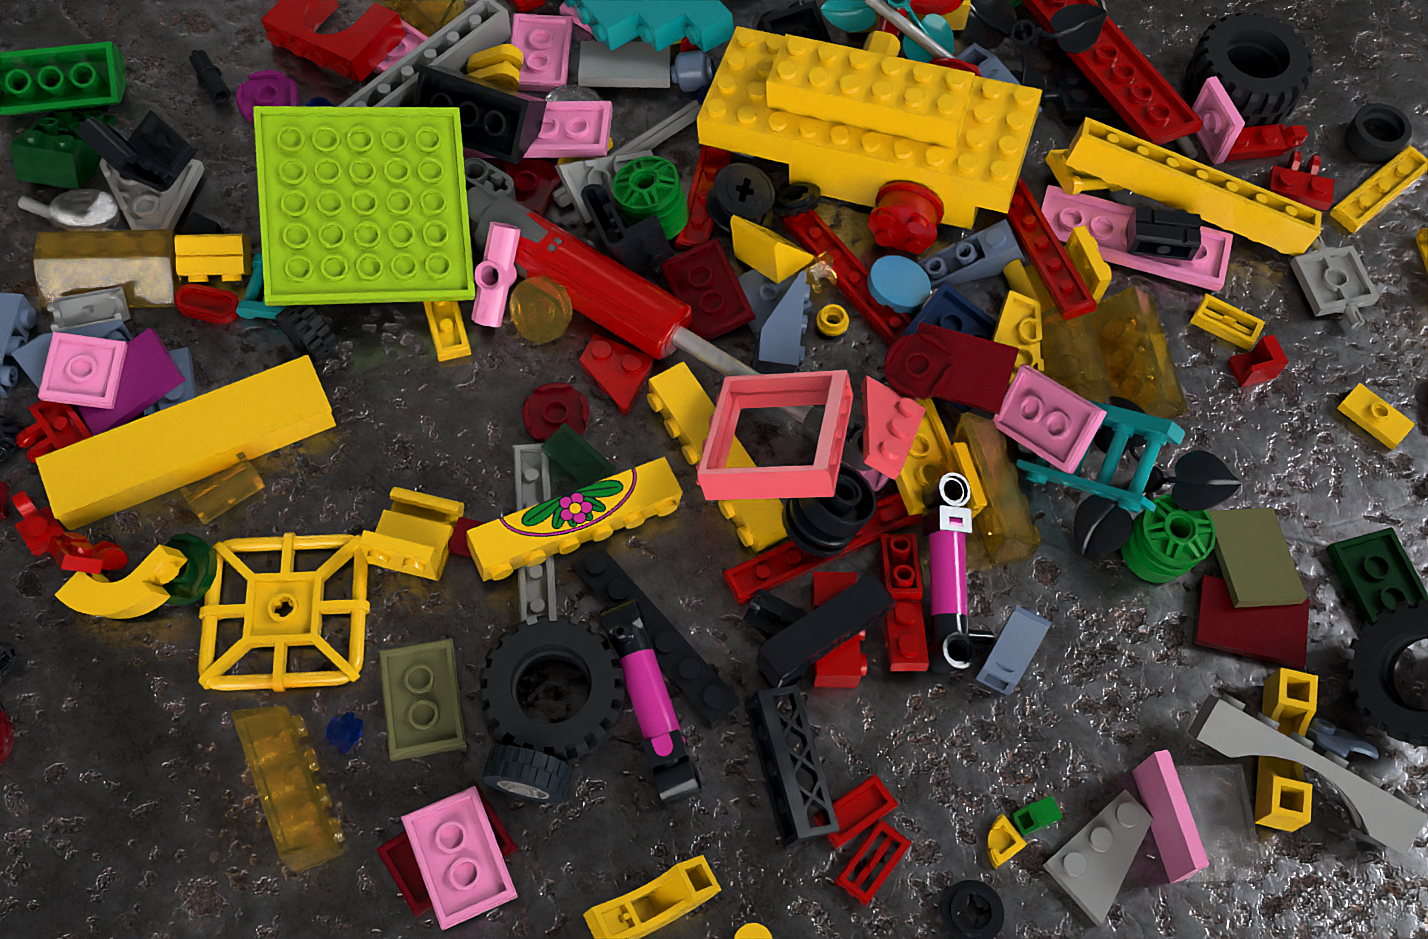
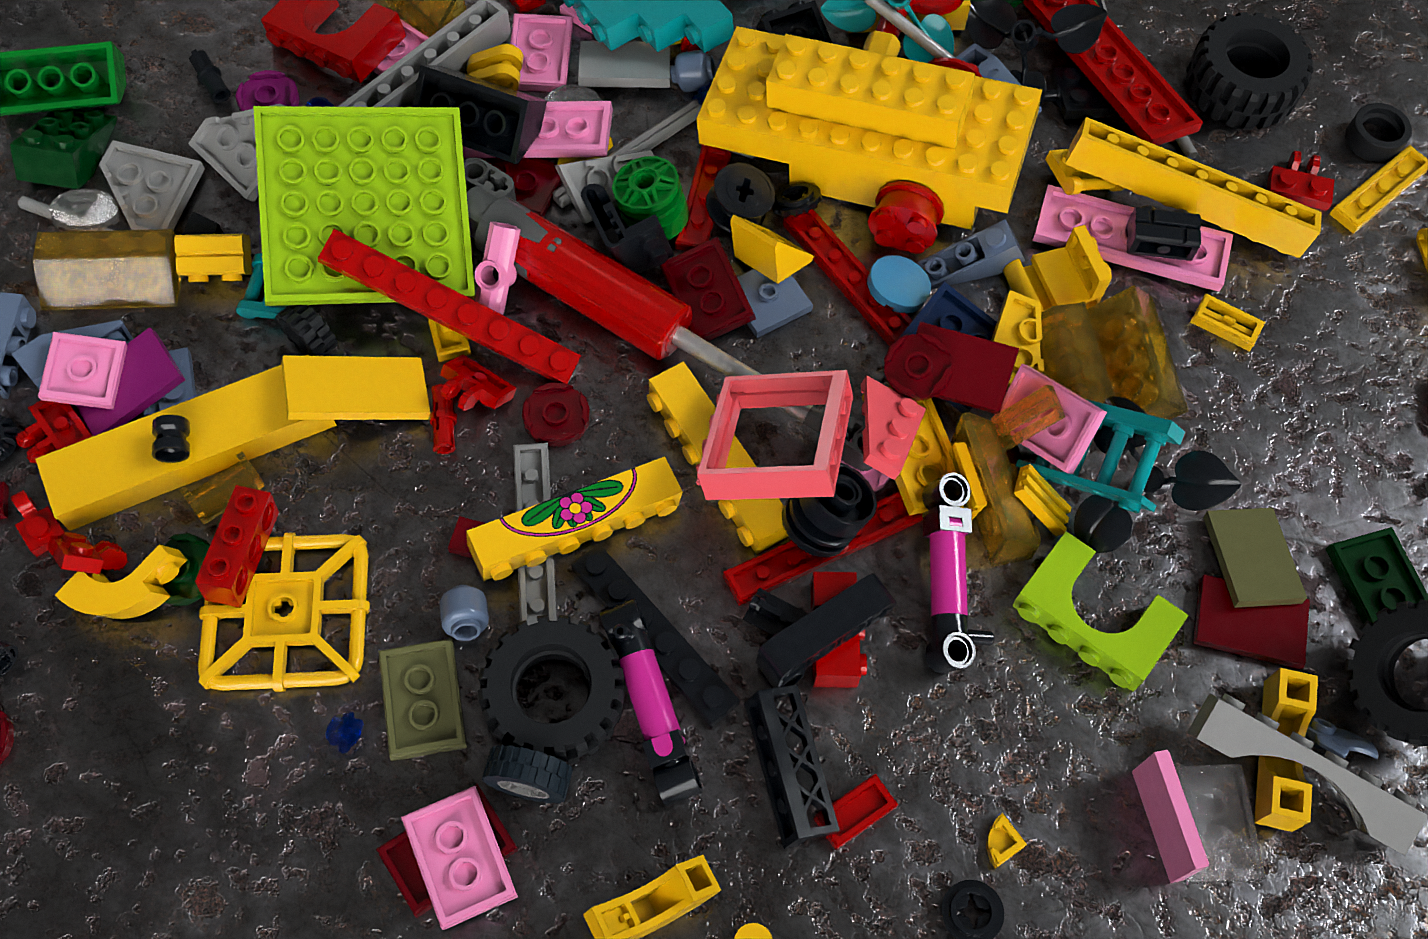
(88, 309): light grey hinge -> none
(150, 155): black piece -> none
(170, 438): none -> black wheel
(206, 303): red tile -> none
(231, 149): none -> light grey plate
(237, 546): none -> red brick
(289, 787): clear yellow slope -> none
(354, 388): none -> yellow tile
(413, 534): yellow piece -> none
(443, 421): none -> red pin
(448, 307): none -> red plate
(464, 612): none -> sand blue head
(476, 382): none -> red hinge
(540, 309): clear yellow tile -> none
(577, 457): clear green plate -> none
(616, 369): red wing -> none
(779, 339): sand blue slope -> none
(819, 267): clear yellow tile -> none
(835, 313): yellow plate -> none
(854, 888): red tile -> none
(905, 623): red slope -> none
(1013, 649): sand blue slope -> none
(1026, 403): none -> clear yellow tile
(1037, 816): green piece -> none
(1042, 500): none -> yellow tile
(1048, 255): red tile -> none
(1100, 855): light grey wing -> none
(1122, 655): none -> lime arch
(1168, 541): green wheel -> none
(1220, 120): bright pink plate -> none
(1260, 364): red panel -> none
(1266, 141): red hinge -> none
(1335, 281): light grey plate -> none
(1376, 416): yellow plate -> none

